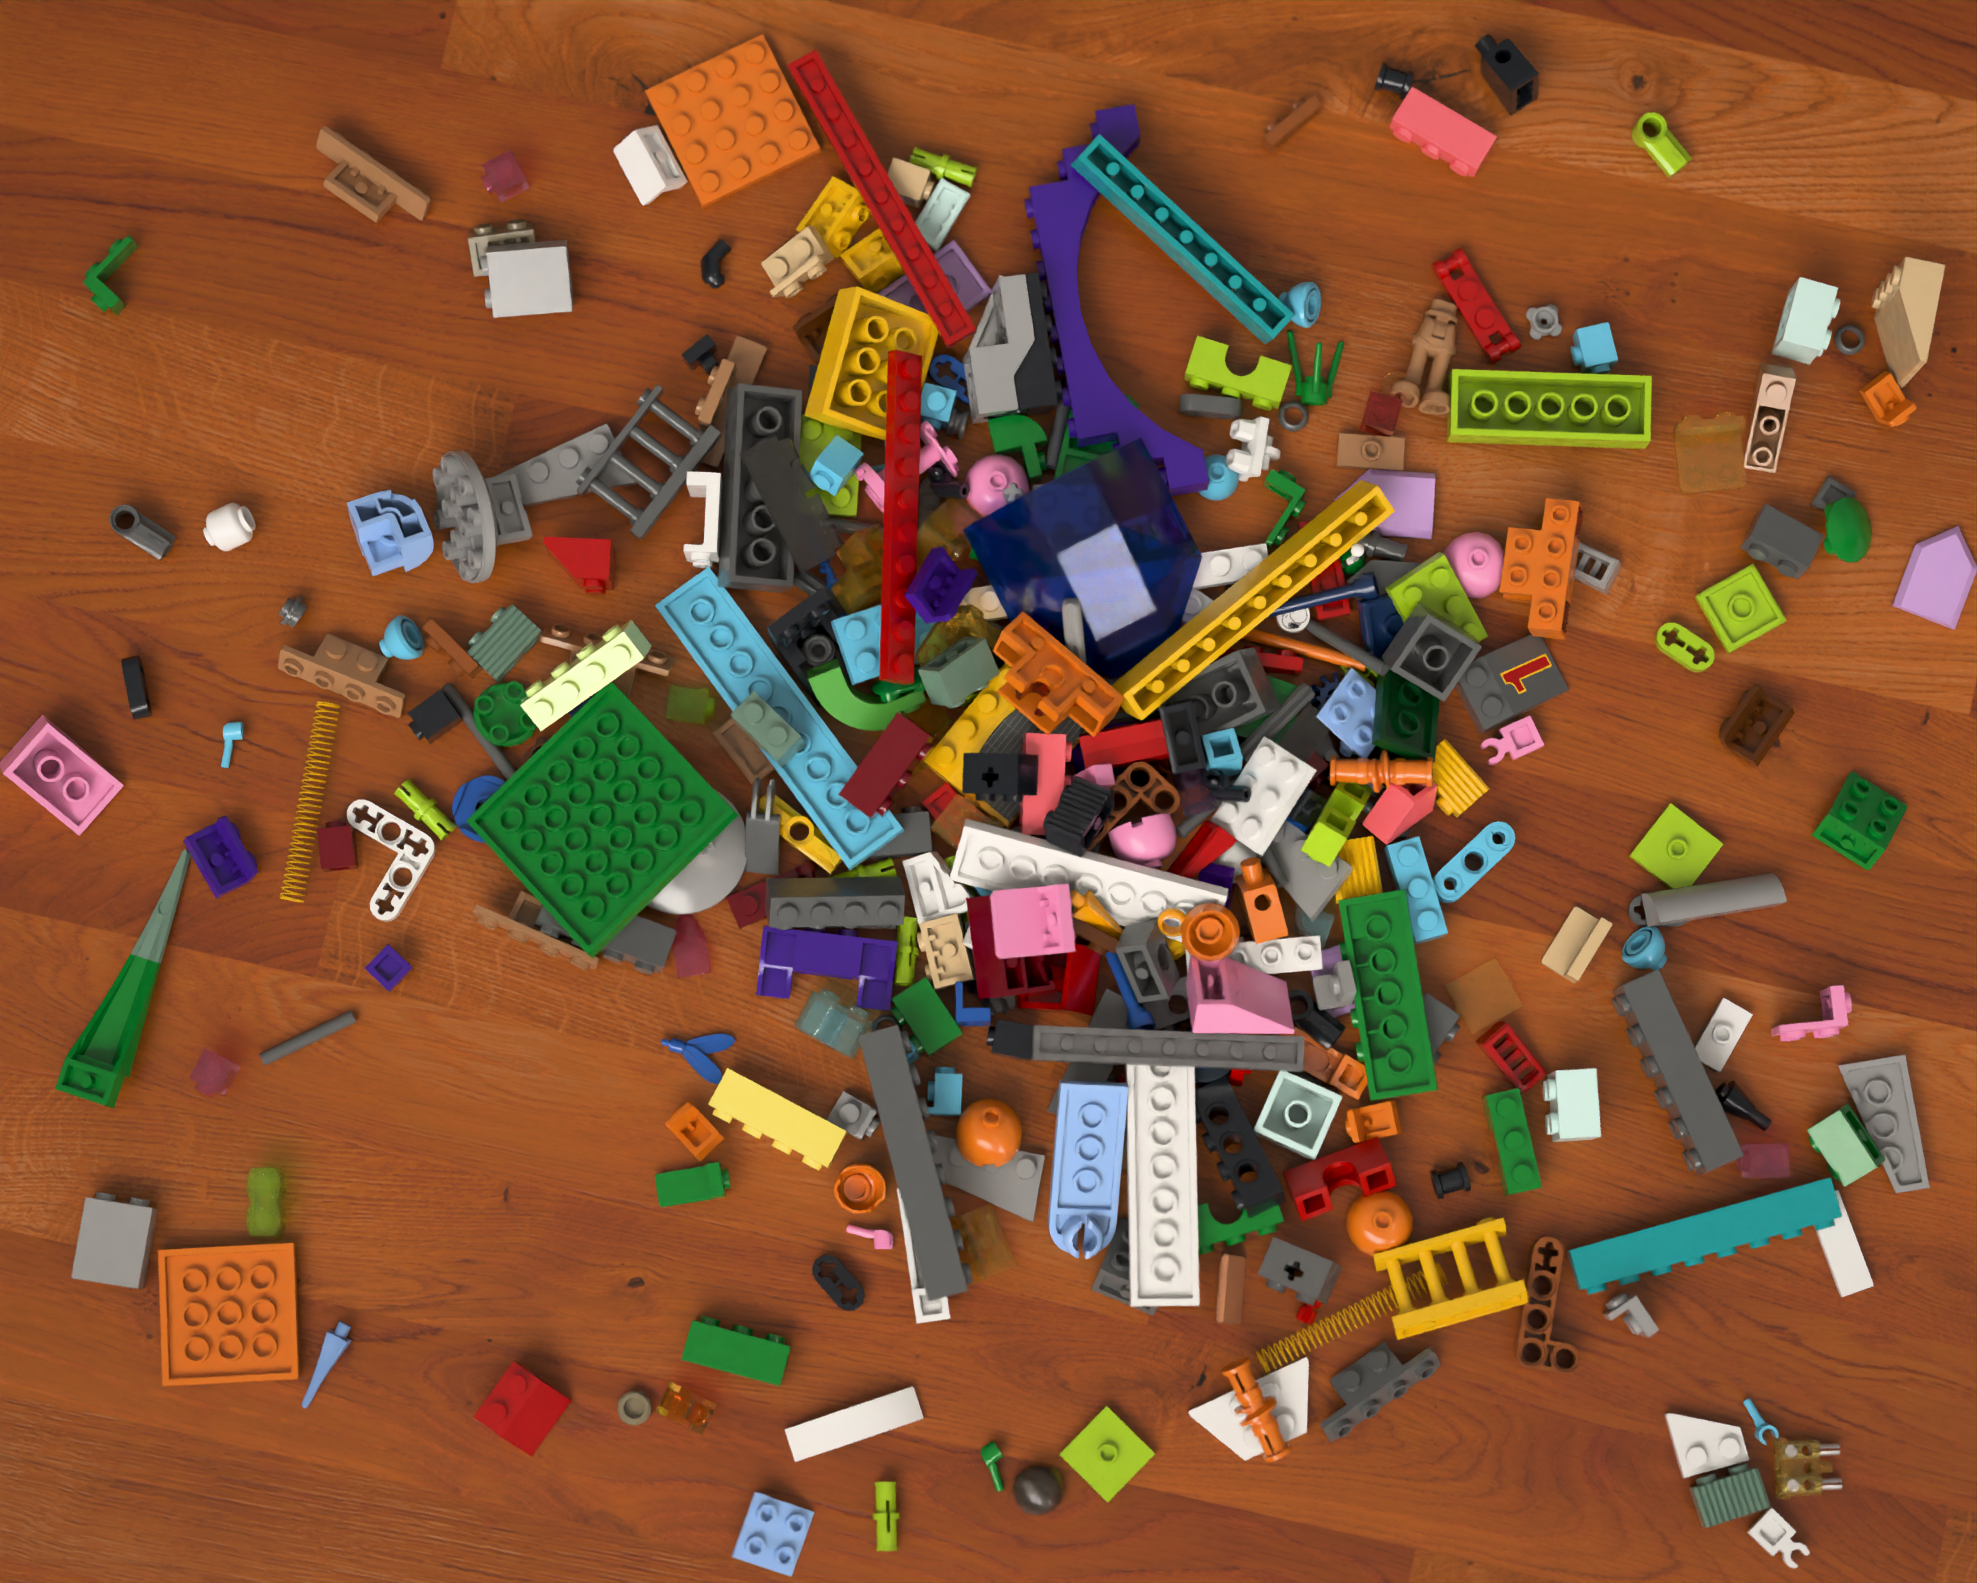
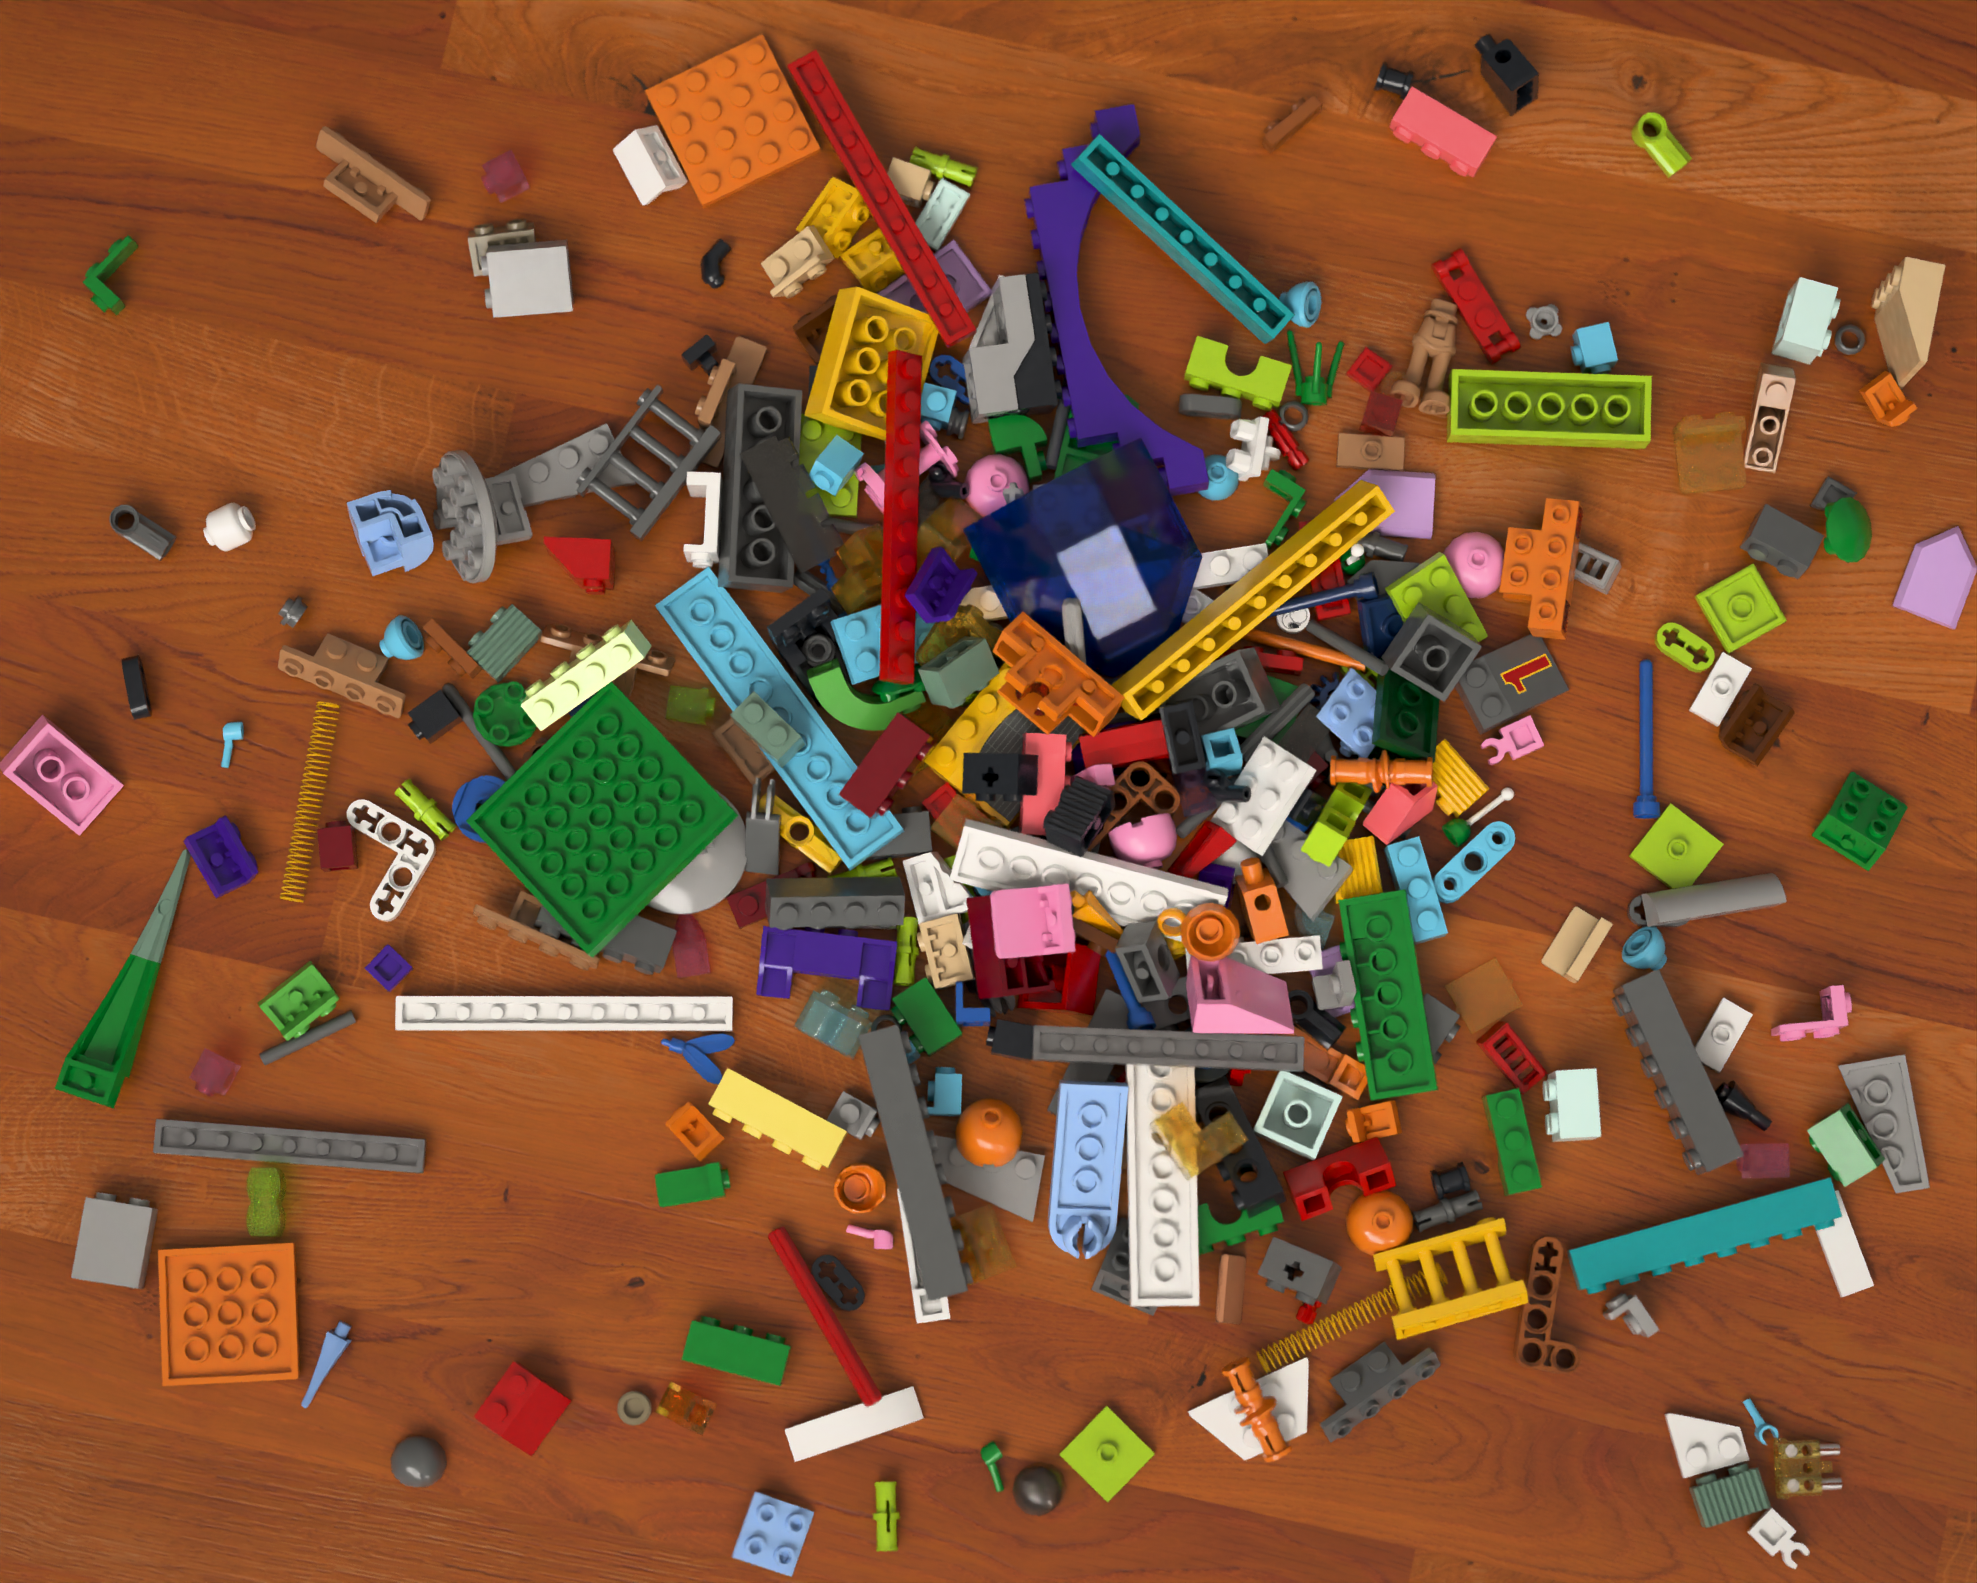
(289, 1146): none -> flat silver plate
(299, 1001): none -> bright green bracket
(418, 1461): none -> dark grey hair
(563, 1013): none -> white plate
(825, 1316): none -> red axle
(1195, 1148): none -> clear yellow brick
(1286, 441): none -> red axle
(1369, 370): none -> red tile
(1447, 1210): none -> dark grey pin
(1459, 830): none -> hinge
(1646, 804): none -> blue piece
(1720, 689): none -> white plate

